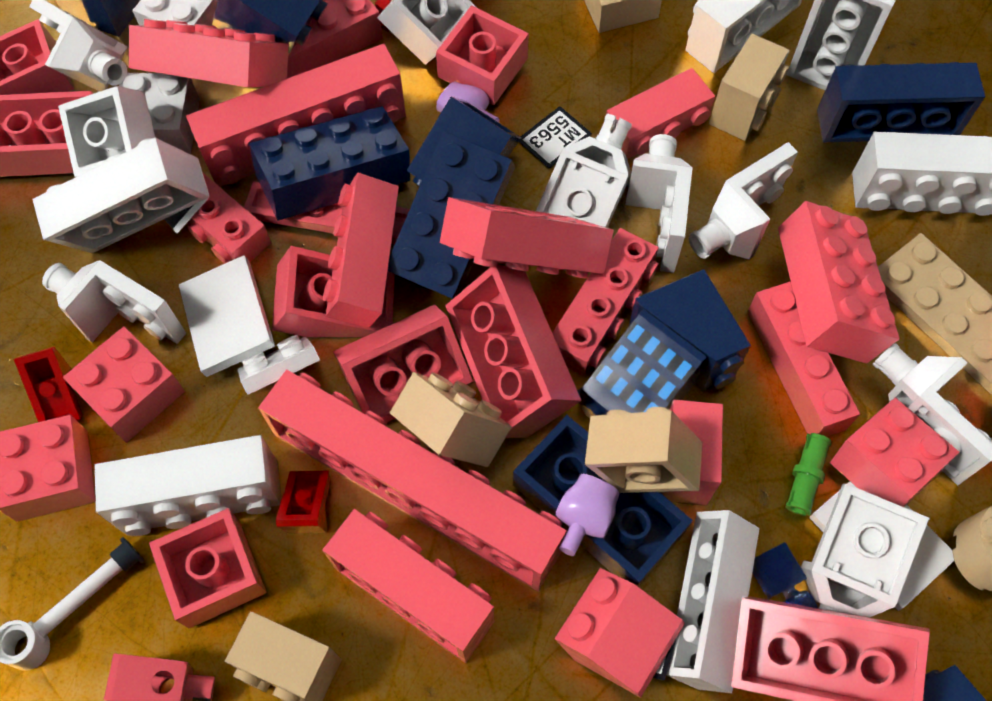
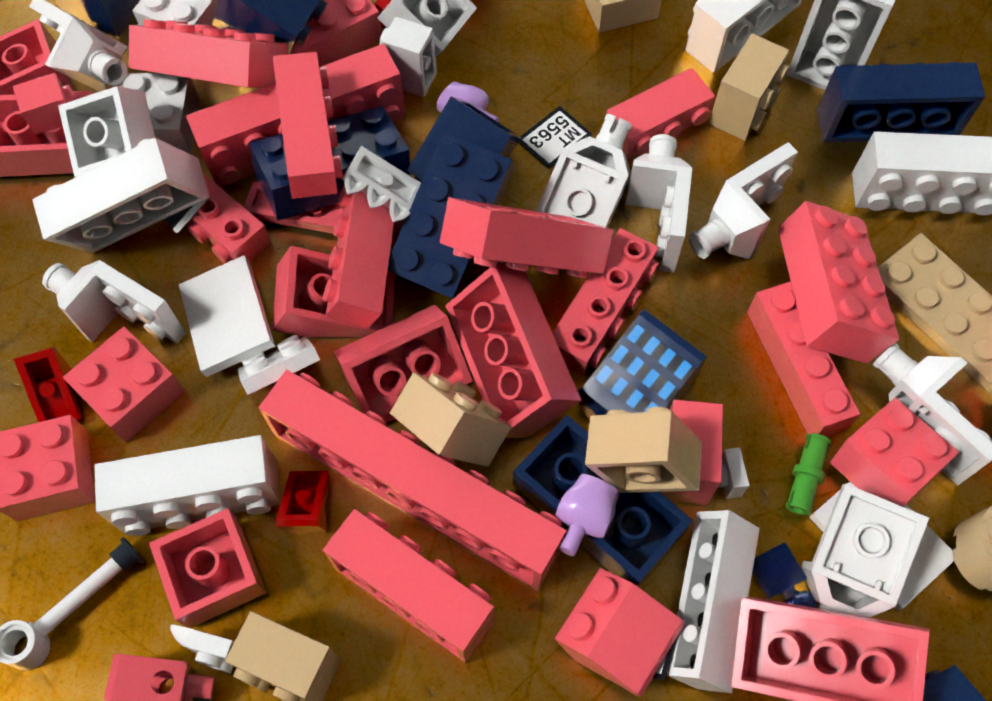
(40, 100): none -> coral brick
(209, 648): none -> white plate
(304, 125): none -> coral brick
(381, 183): none -> white plate
(413, 54): none -> white brick
(482, 53): coral brick -> none
(702, 319): dark blue slope -> none
(734, 475): none -> white plate

